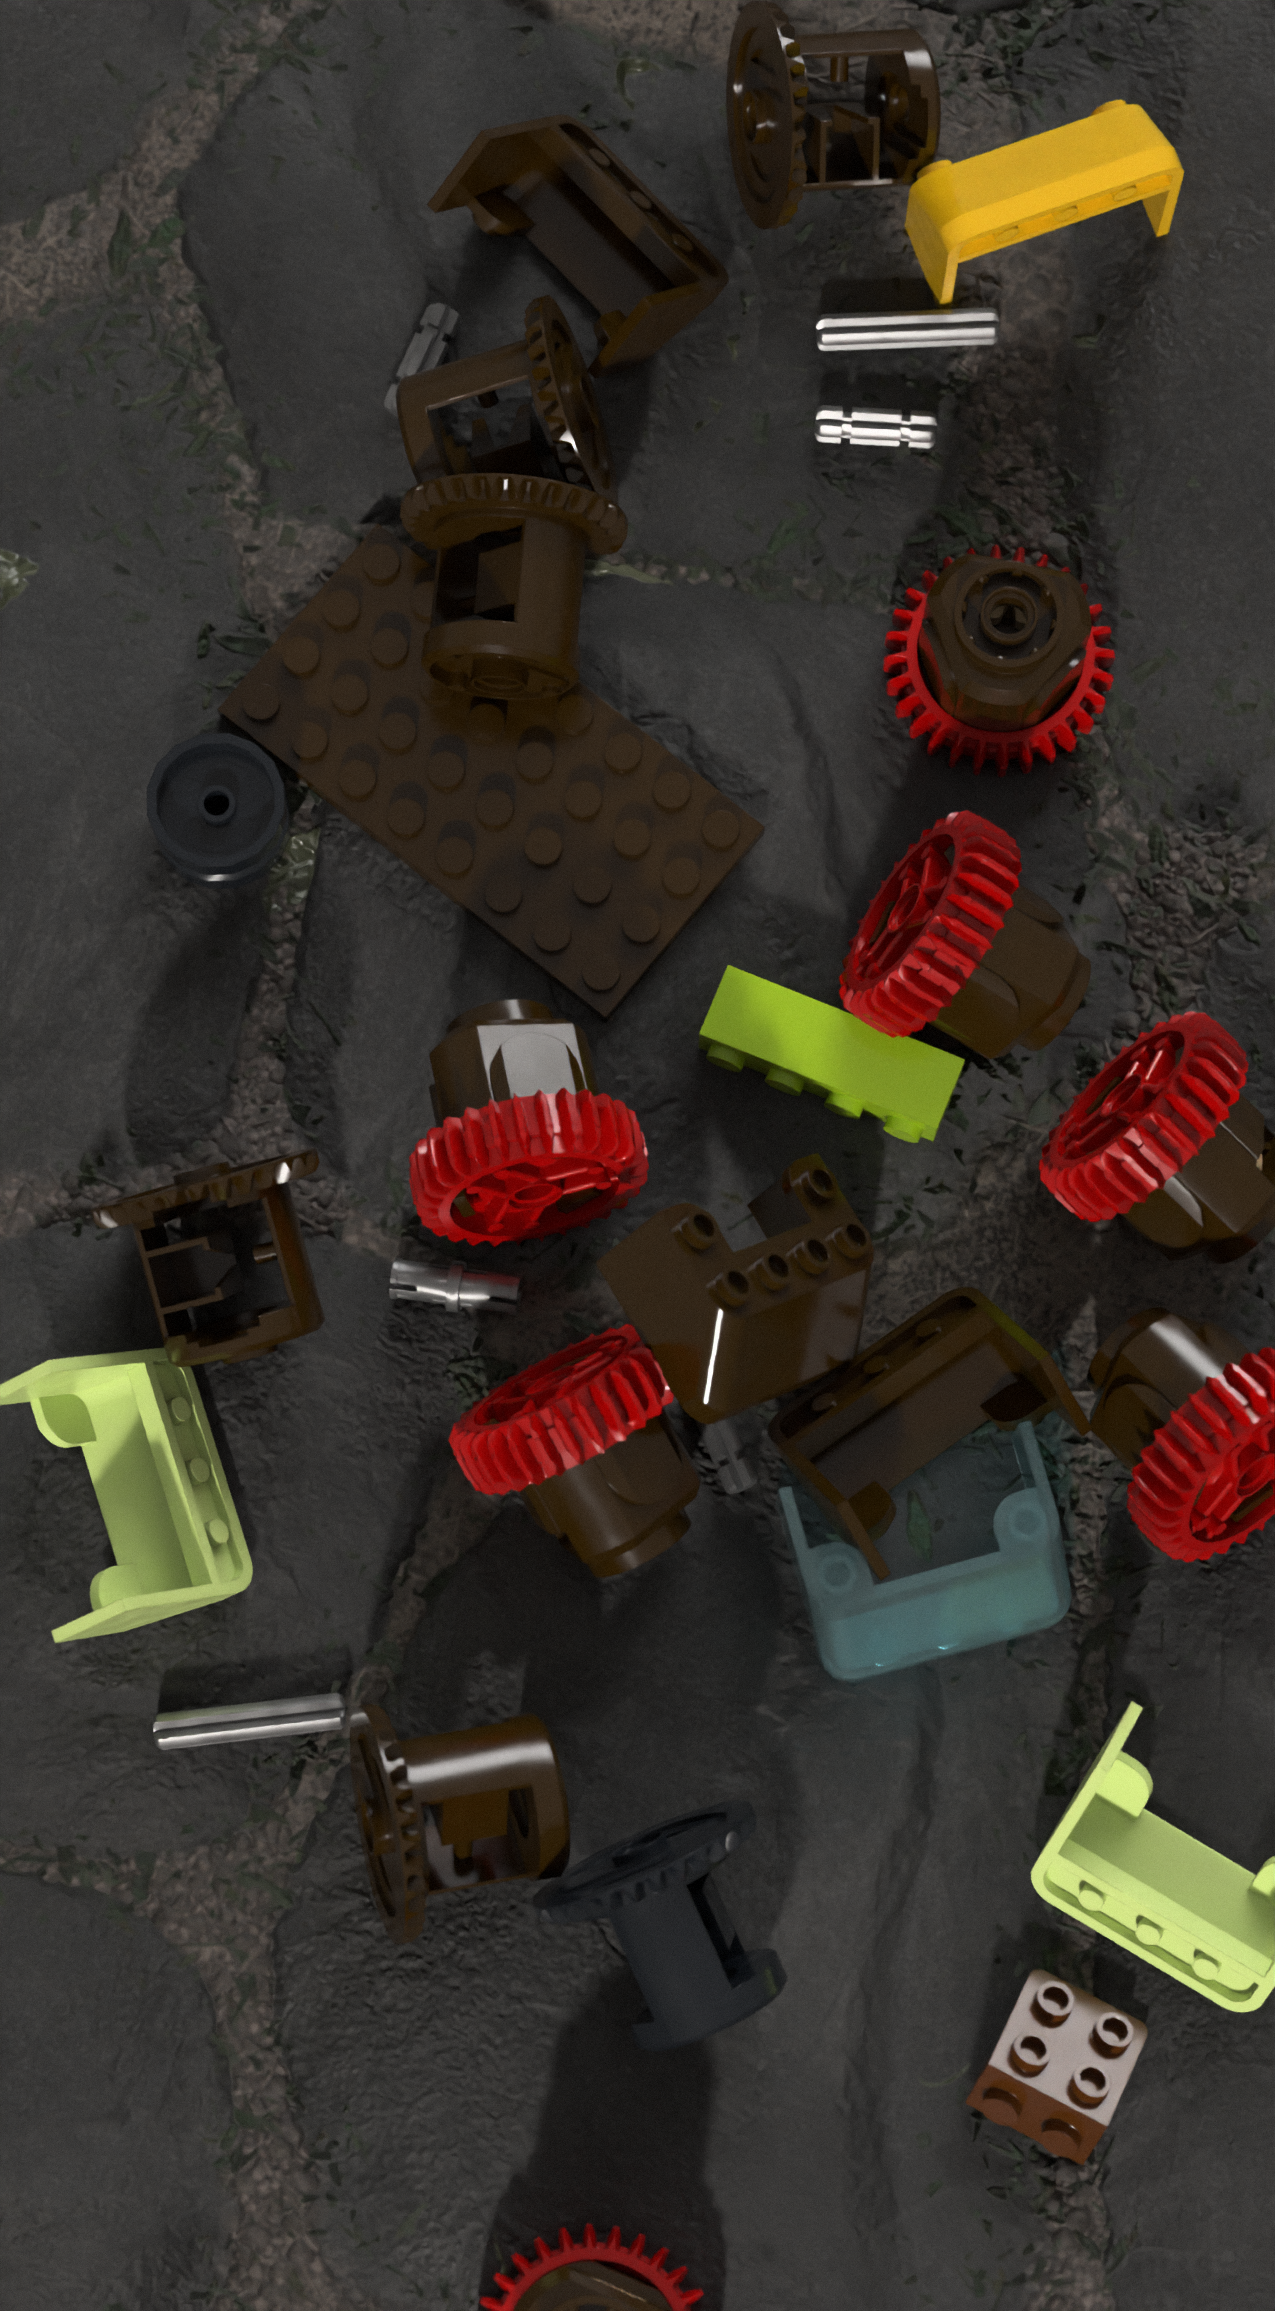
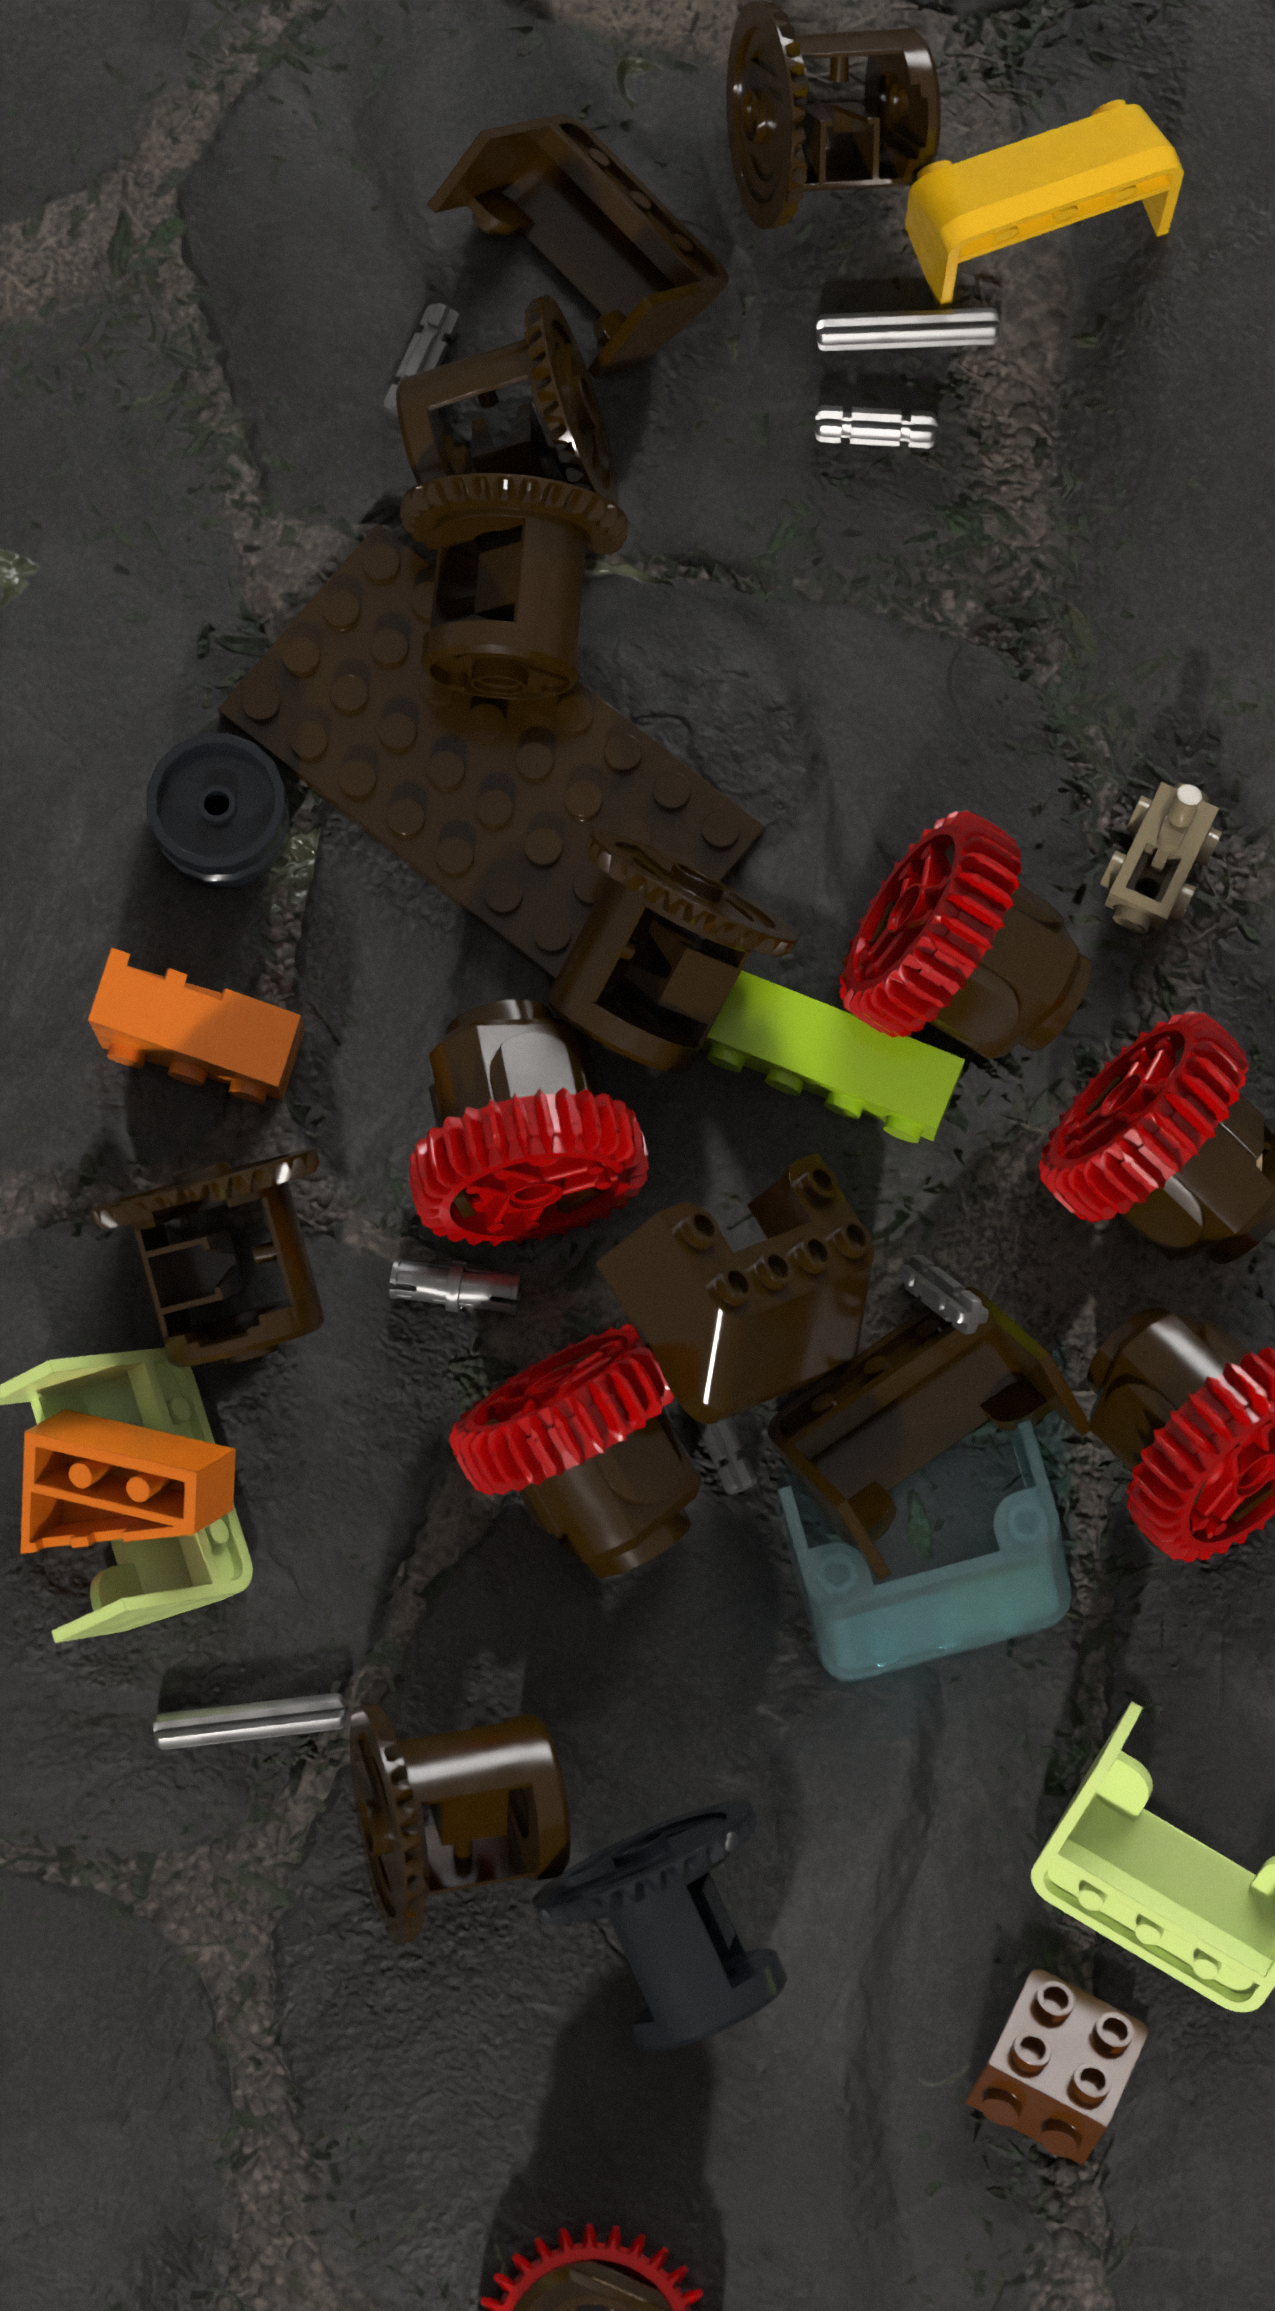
(118, 1481): none -> orange wedge
(195, 1030): none -> orange wedge
(701, 968): none -> dark brown piece
(943, 1294): none -> flat silver axle
(999, 659): dark brown piece -> none
(1169, 838): none -> dark tan brick

